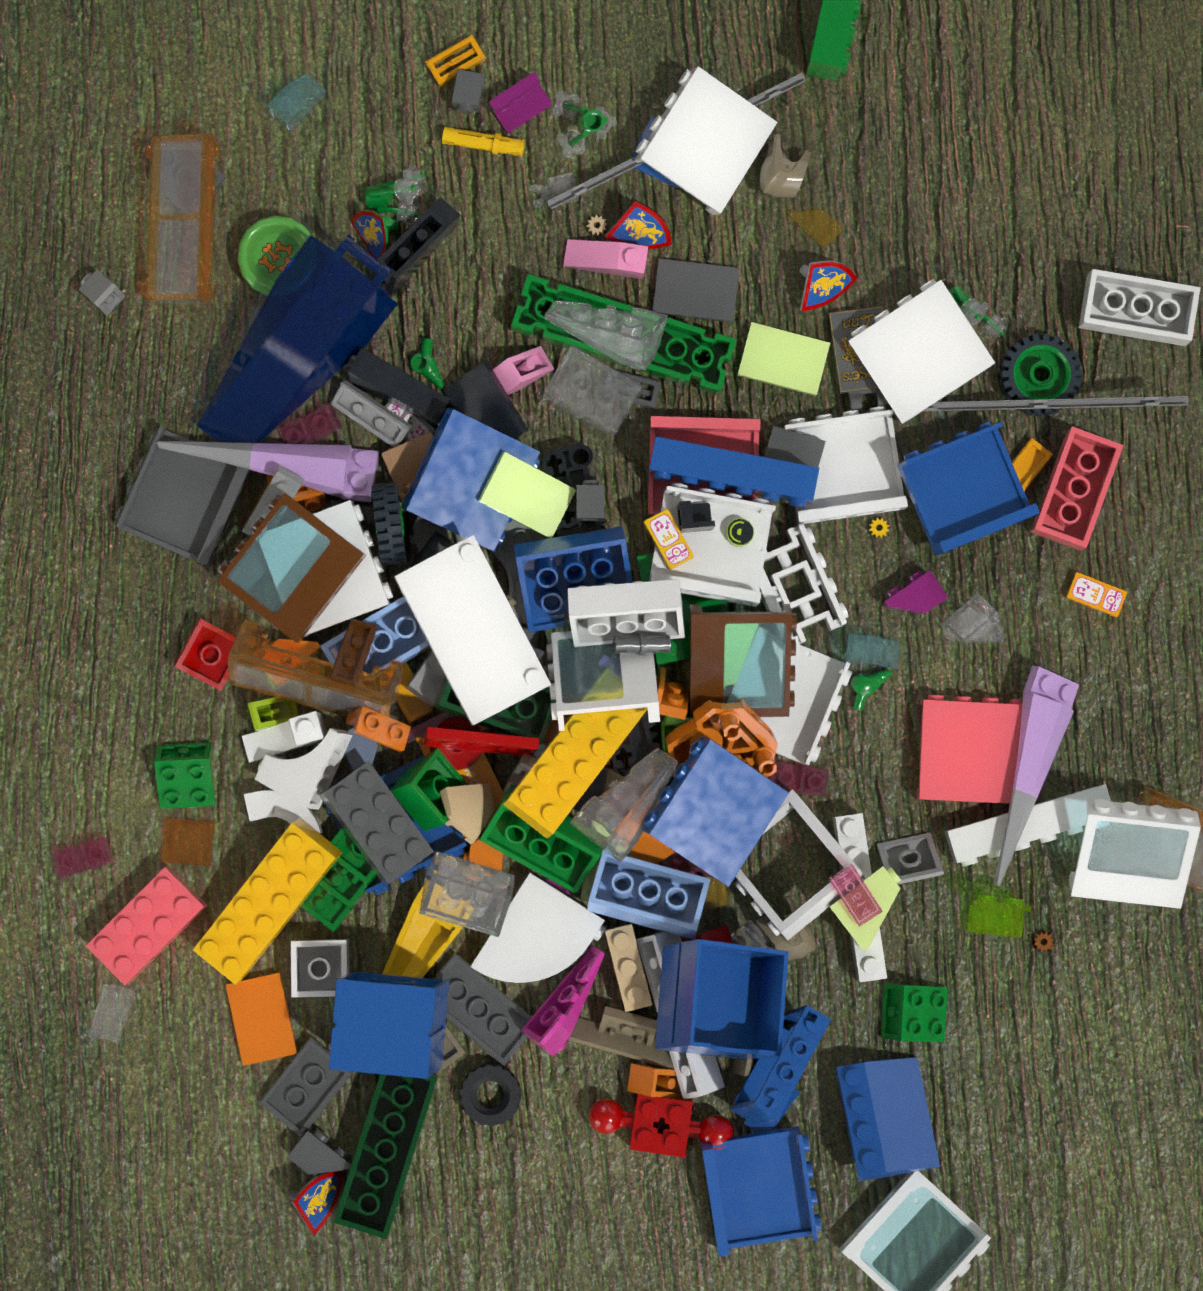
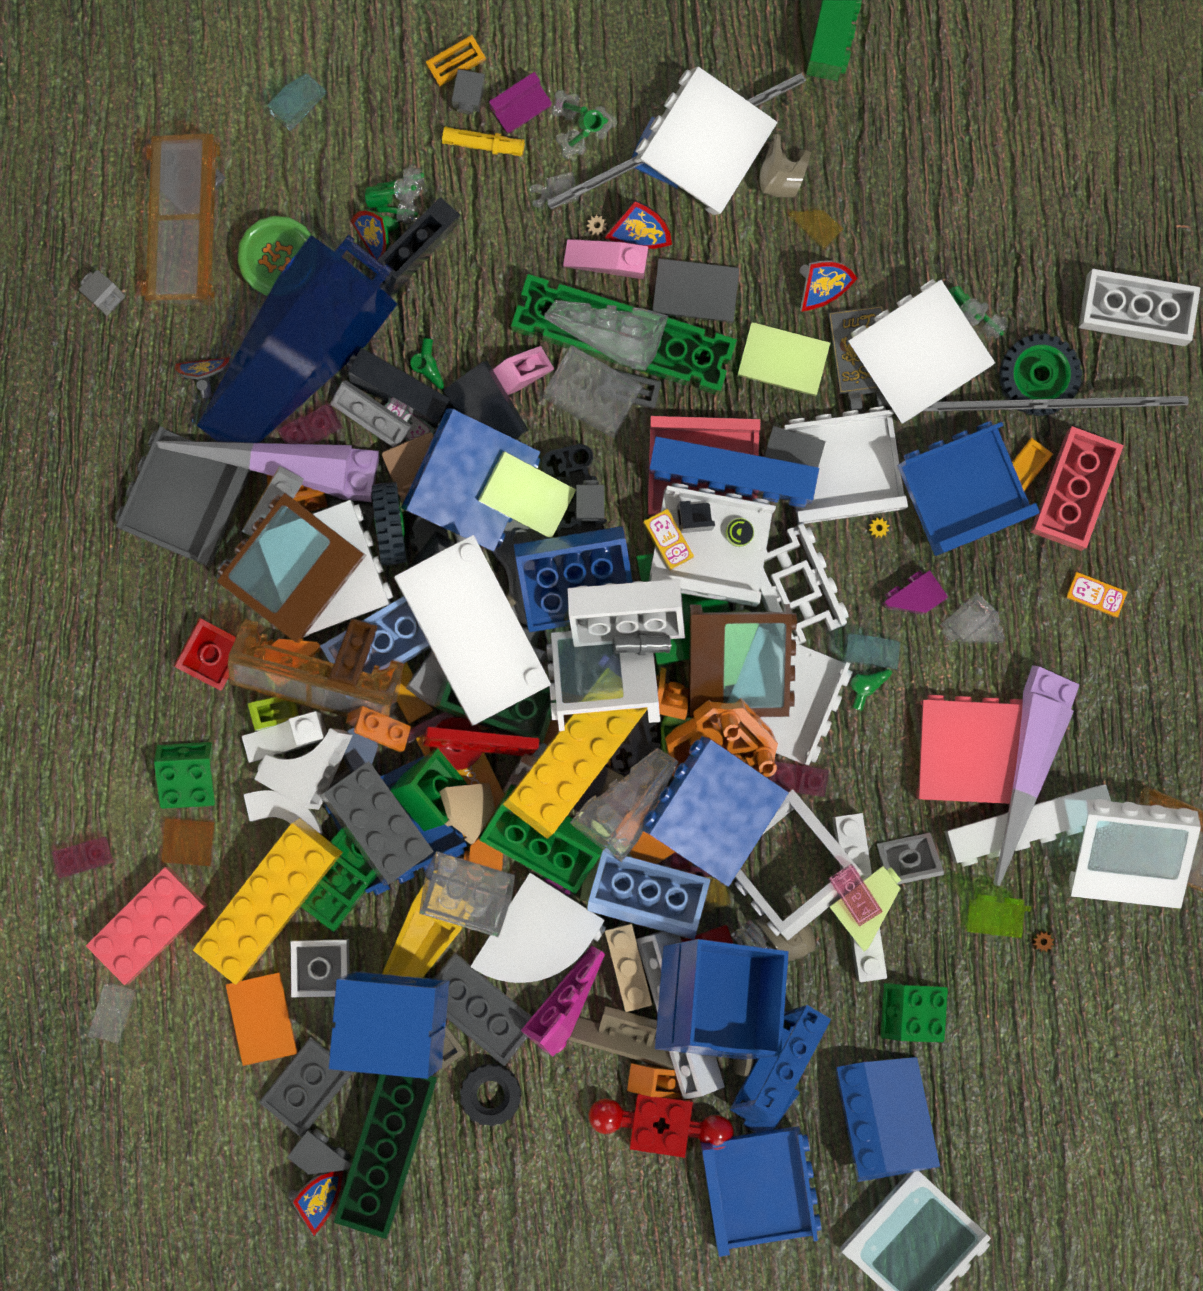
(201, 371): none -> shield

